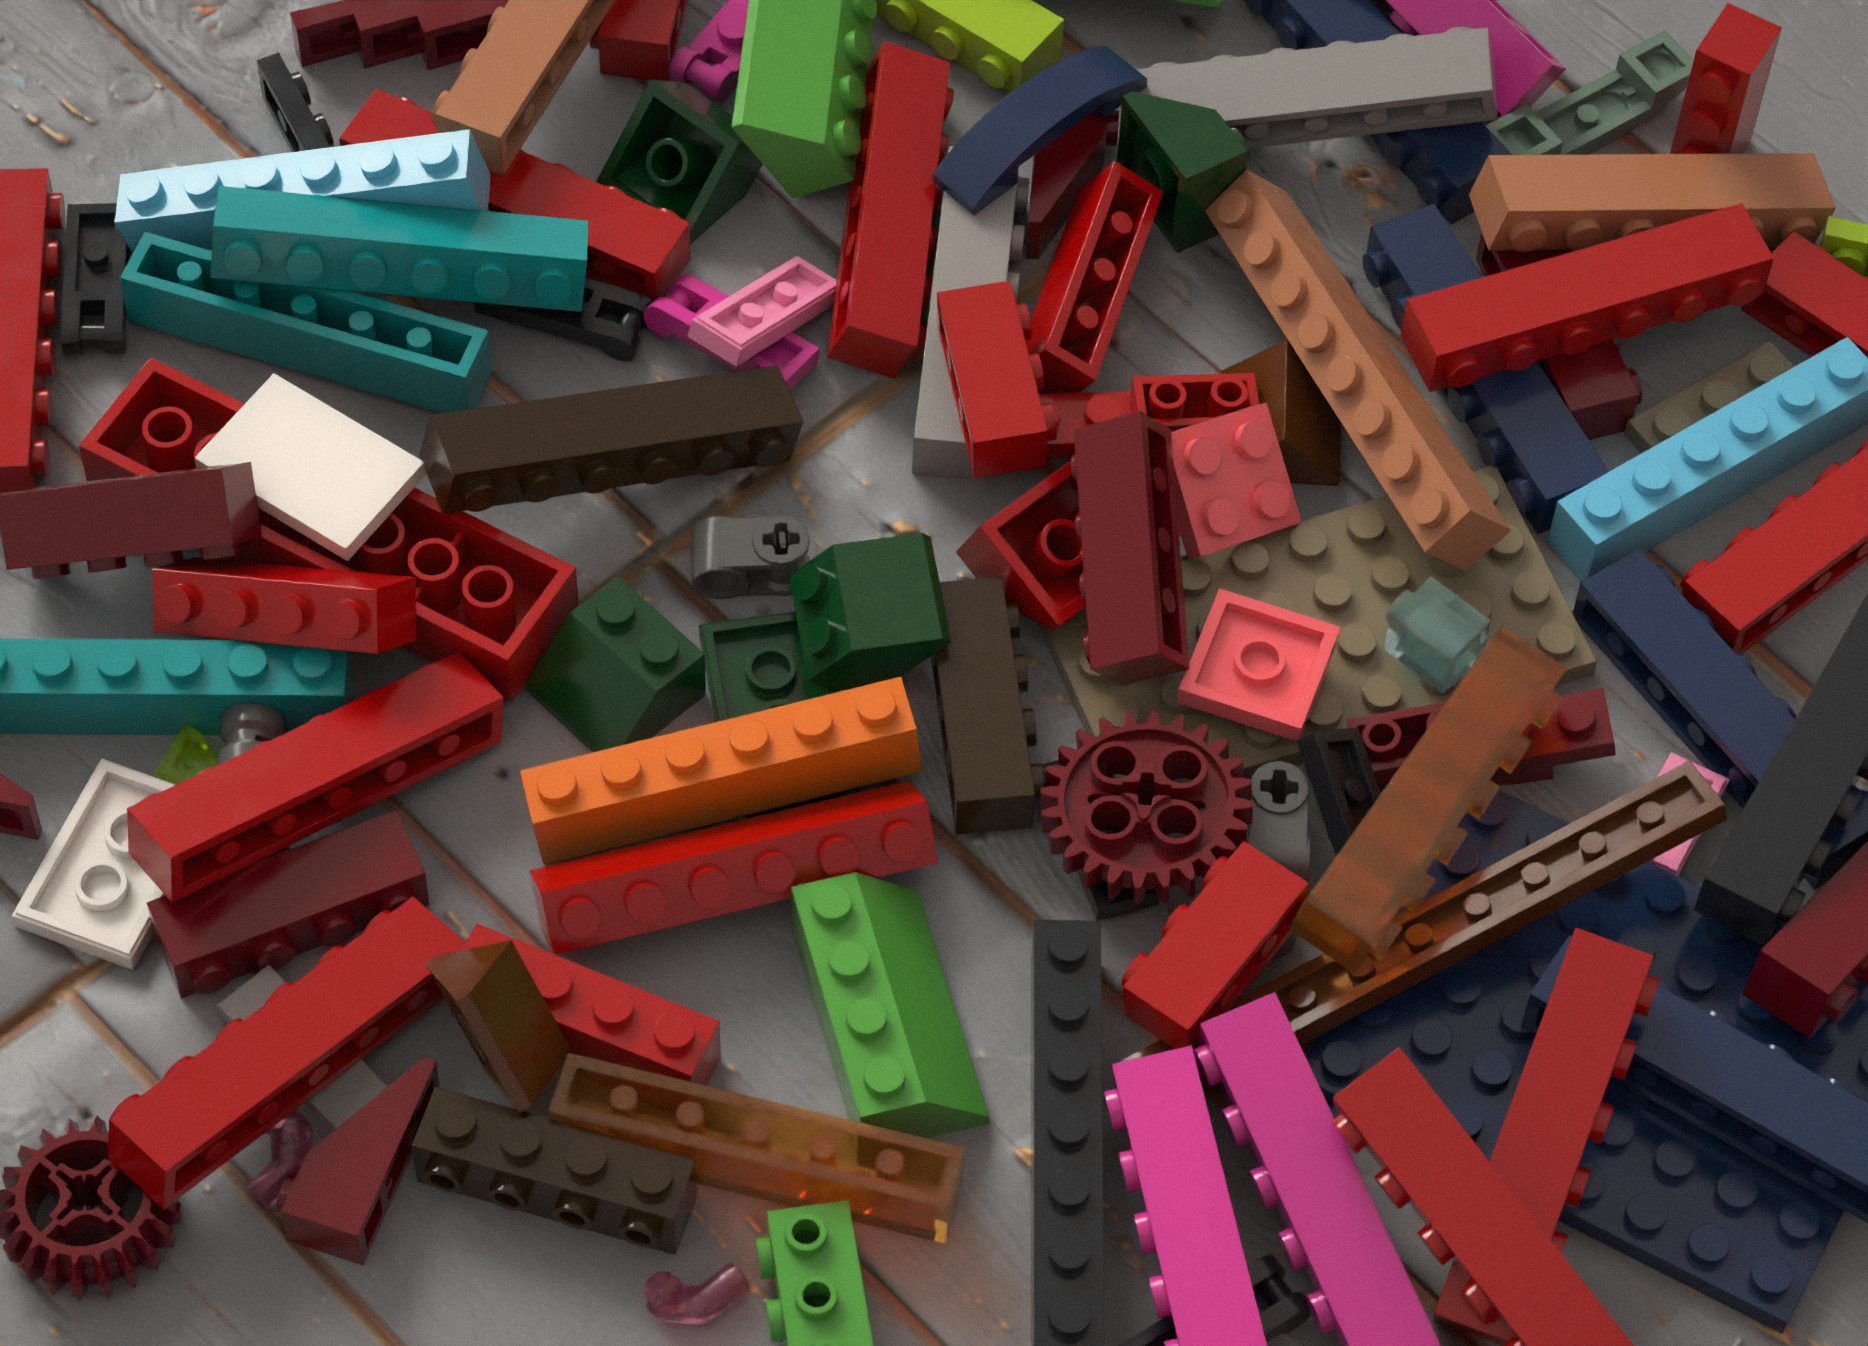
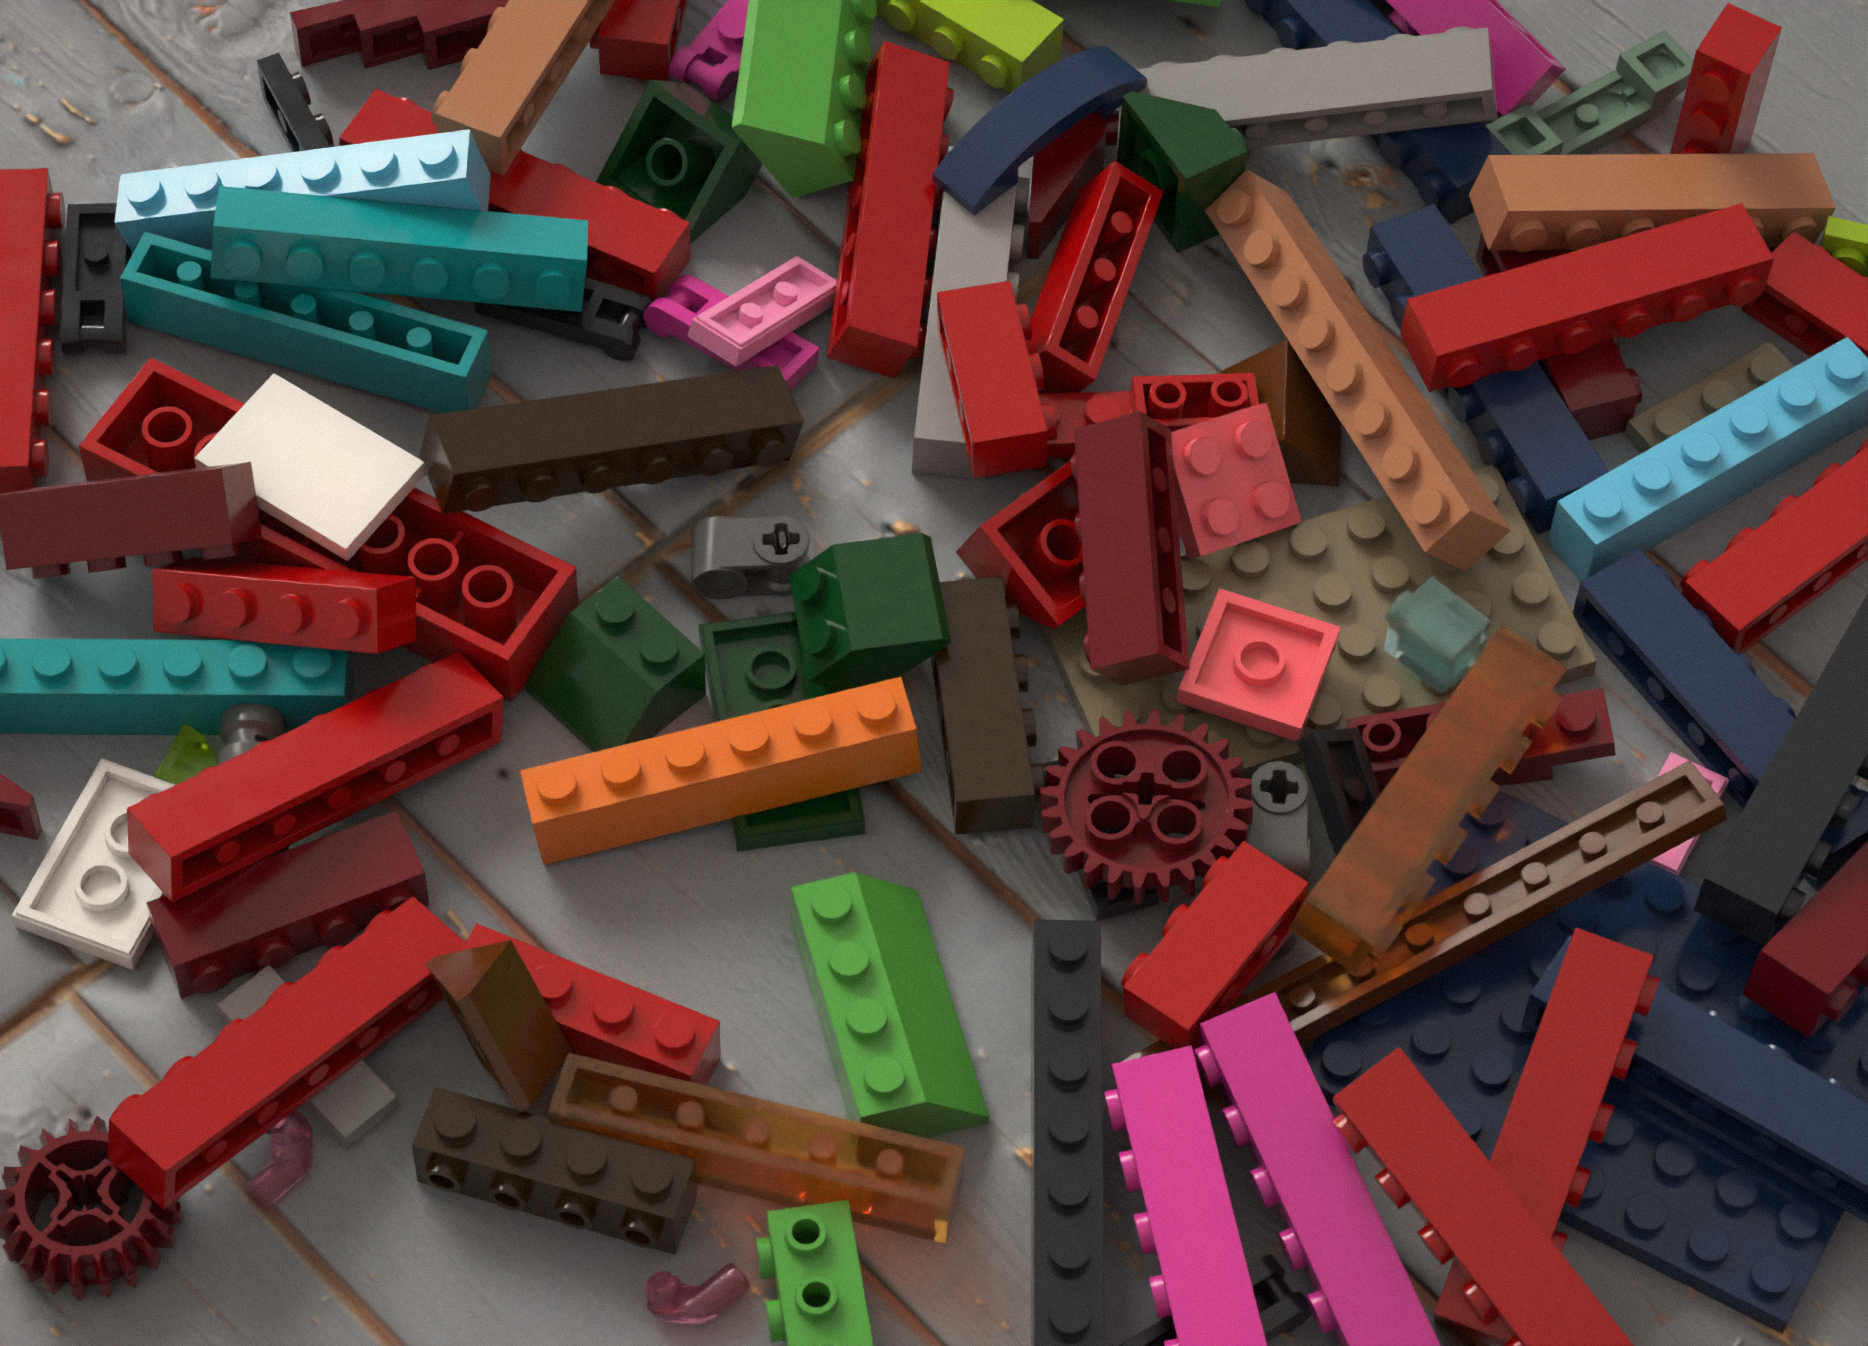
(356, 1170): dark red slope -> none
(731, 866): red brick -> none

